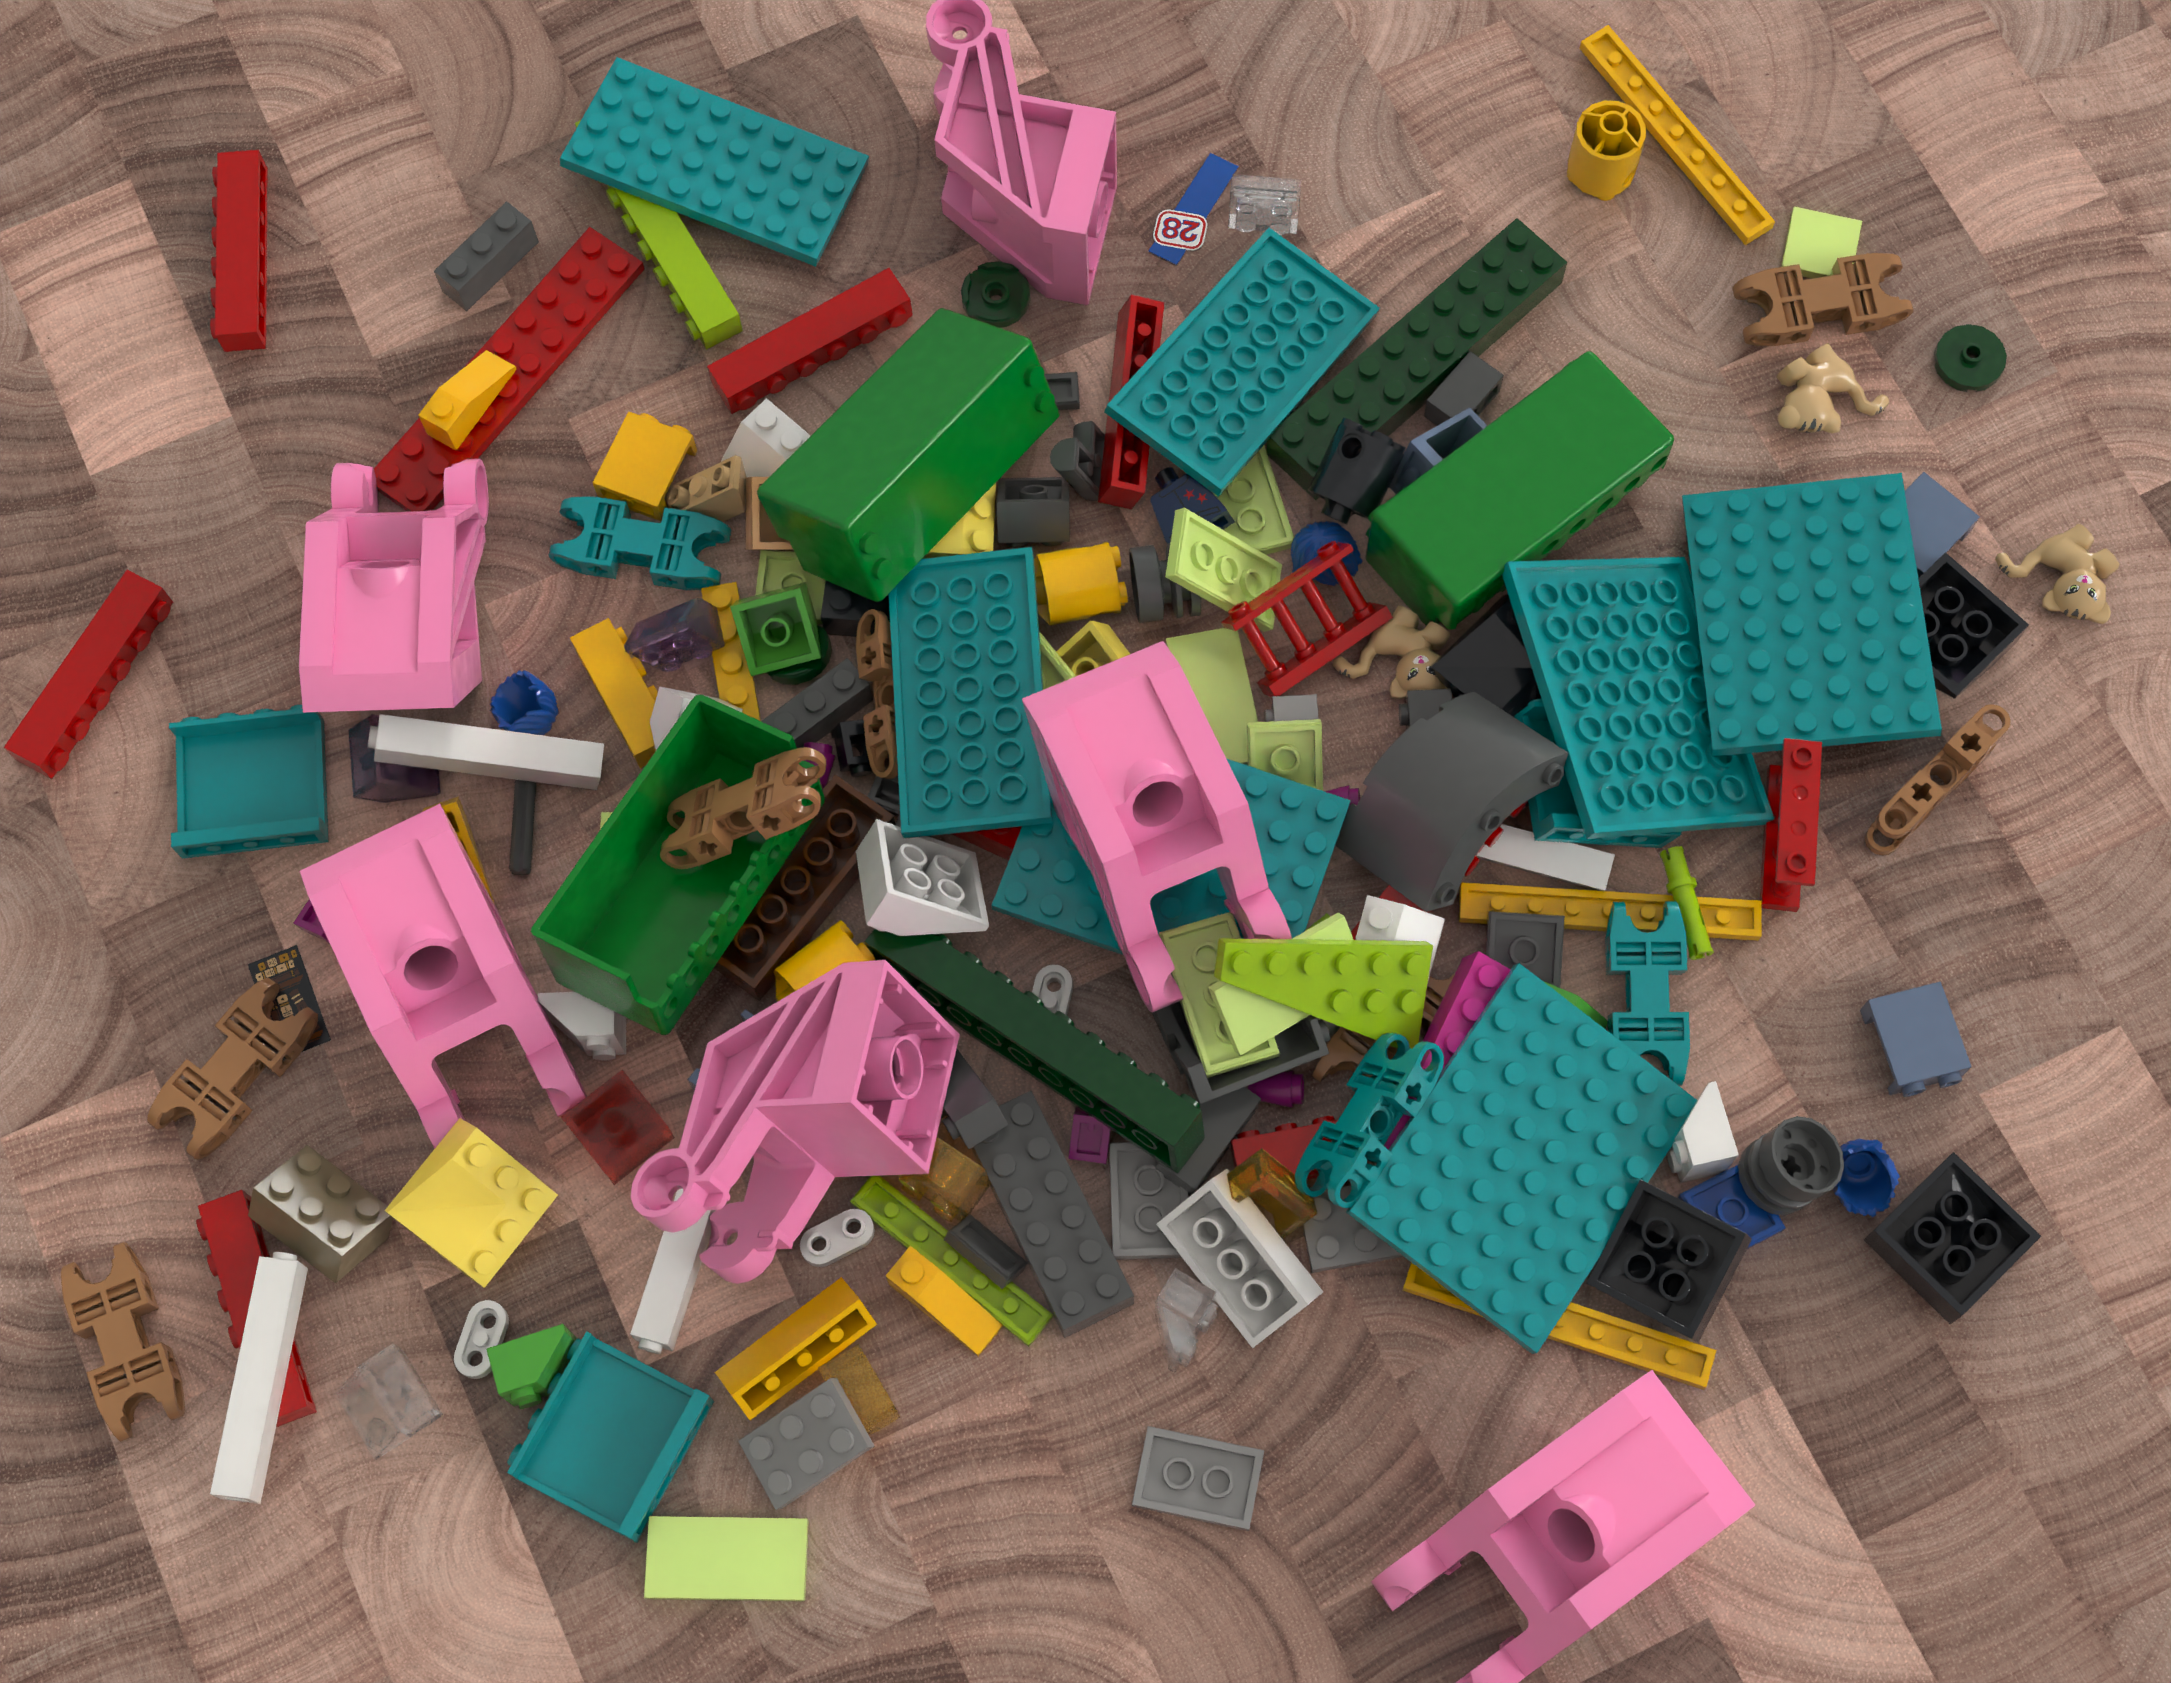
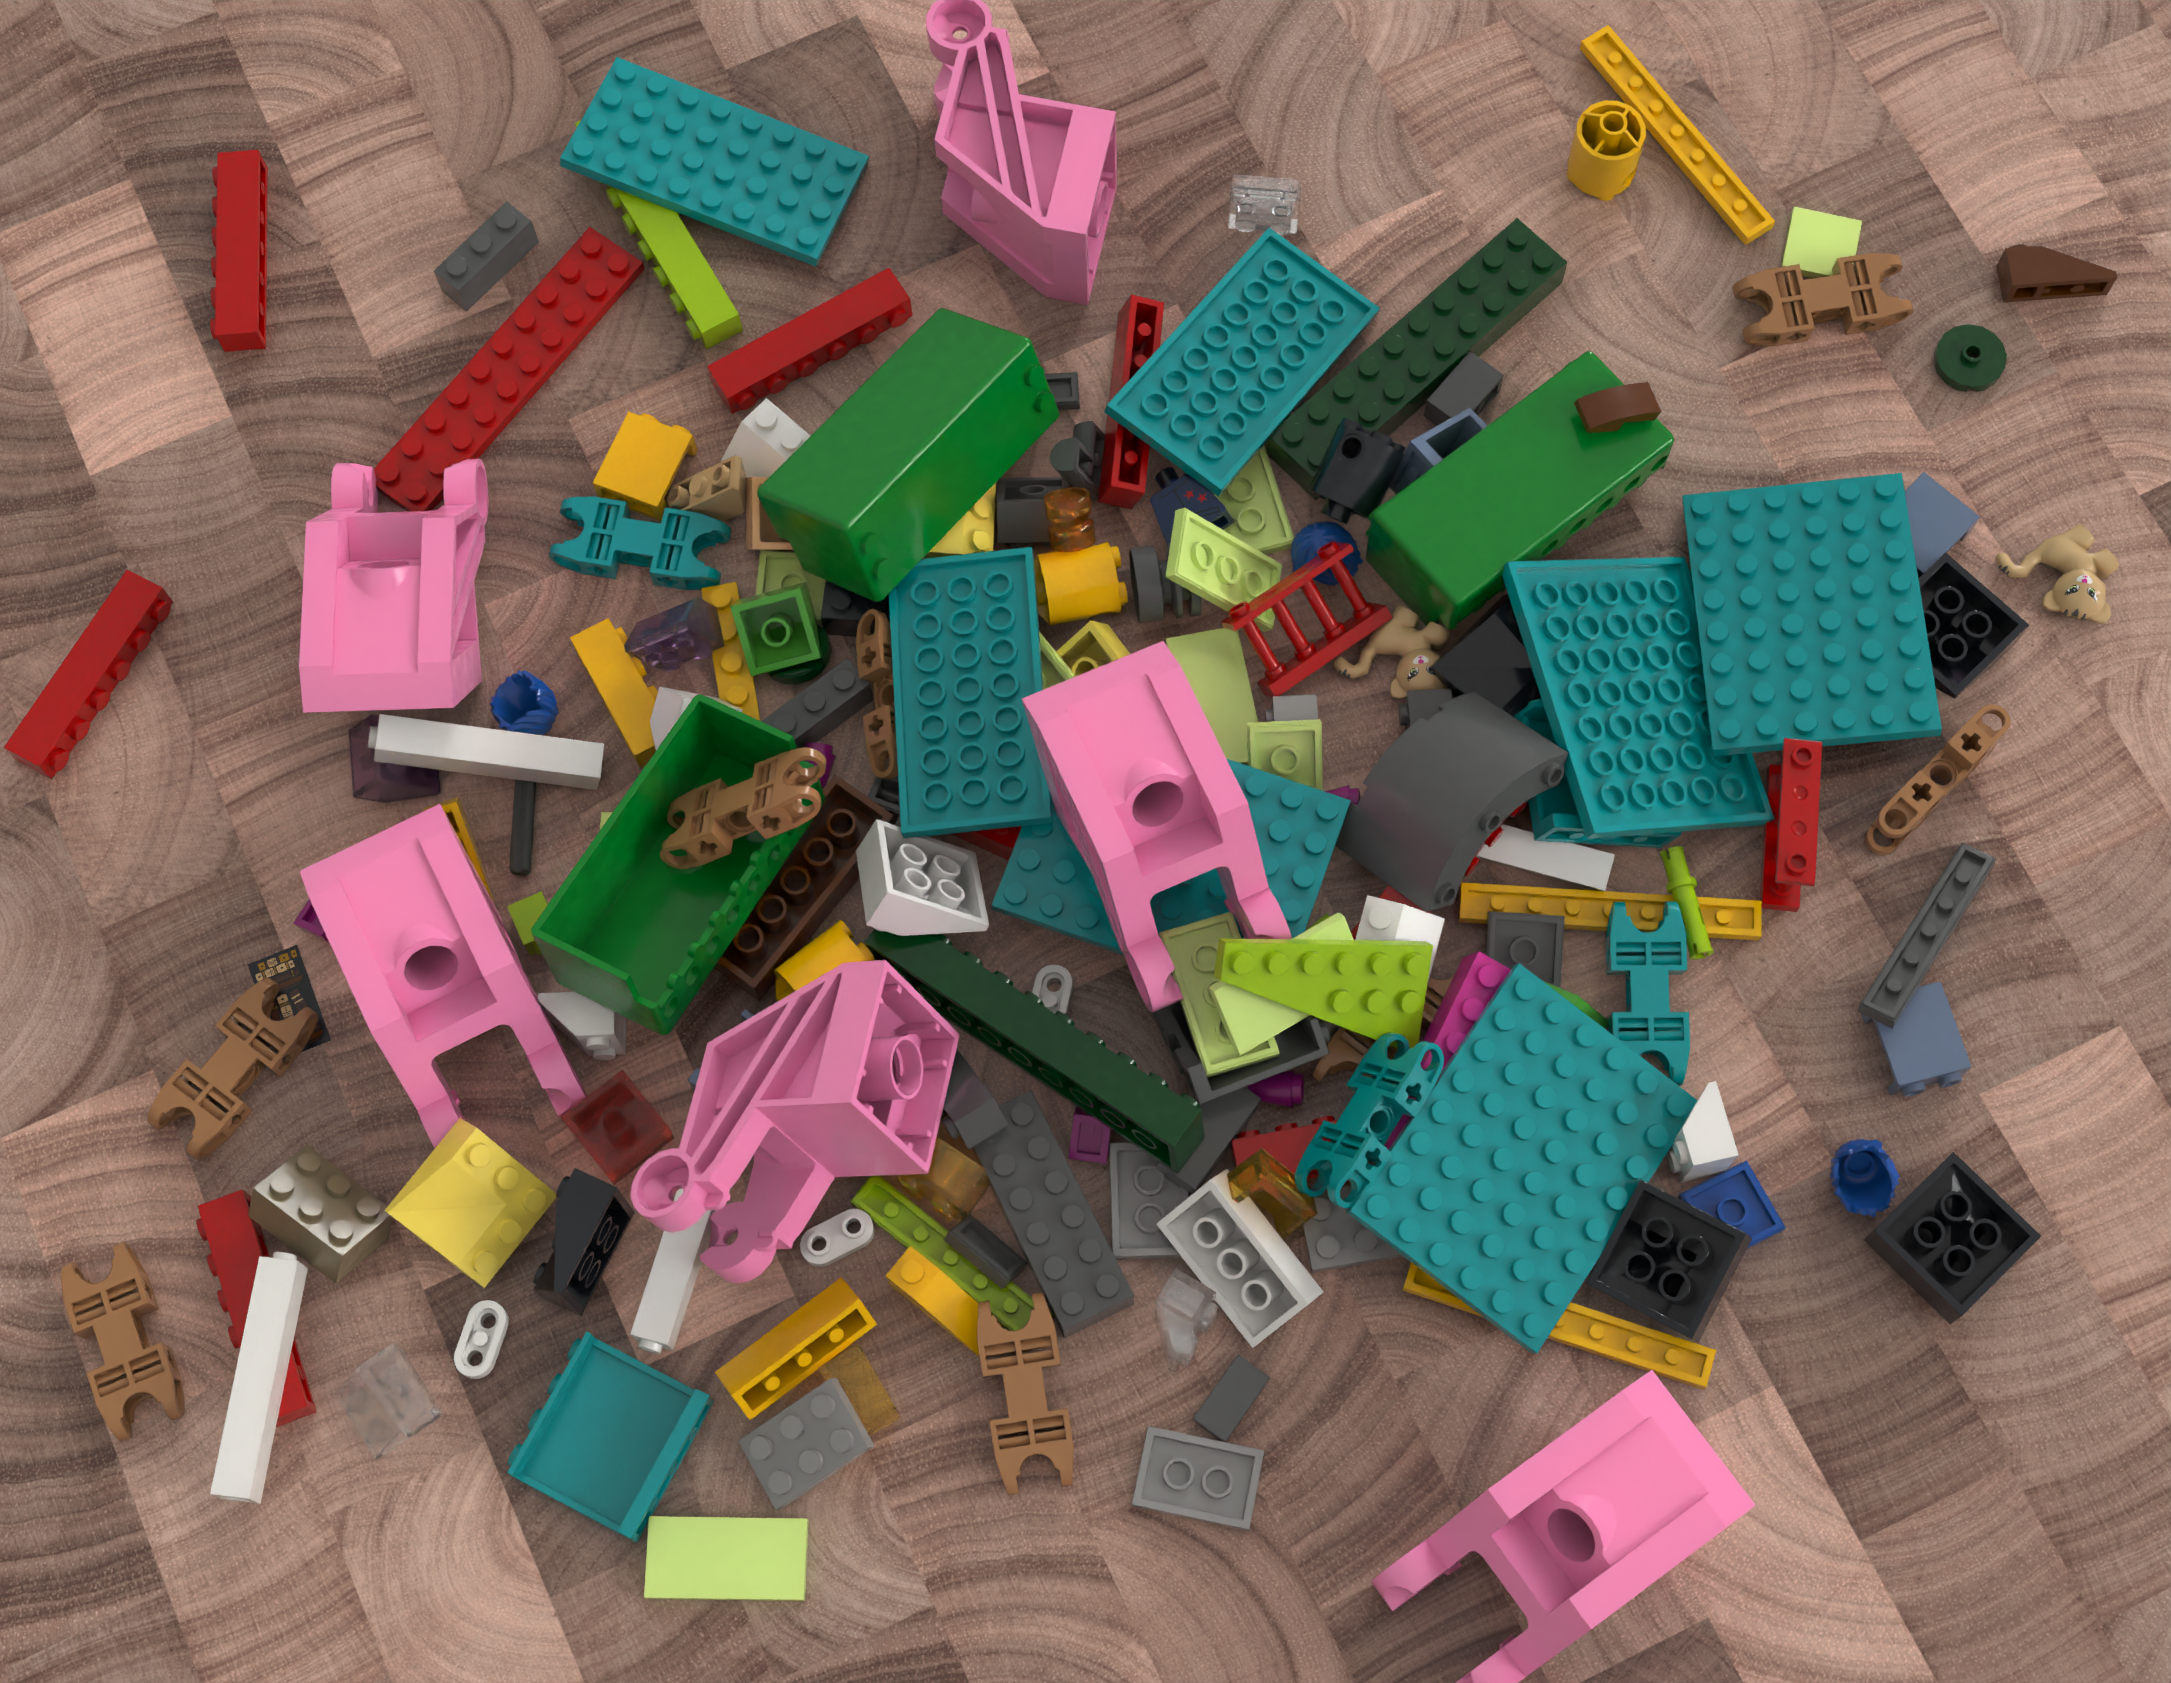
(250, 782): teal panel -> none
(465, 398): yellow slope -> none
(525, 915): none -> lime brick
(529, 1364): bright green slope -> none
(587, 1232): none -> black slope
(849, 735): black brick -> none
(992, 280): dark green plate -> none
(1025, 1393): none -> medium nougat piece
(1069, 519): none -> clear orange wheel
(1187, 224): blue sticker -> none
(1231, 1399): none -> dark grey tile
(1613, 406): none -> reddish brown slope
(1791, 1166): dark grey wheel -> none
(1809, 405): tan animal -> none
(1926, 935): none -> dark grey tile
(2048, 274): none -> reddish brown slope

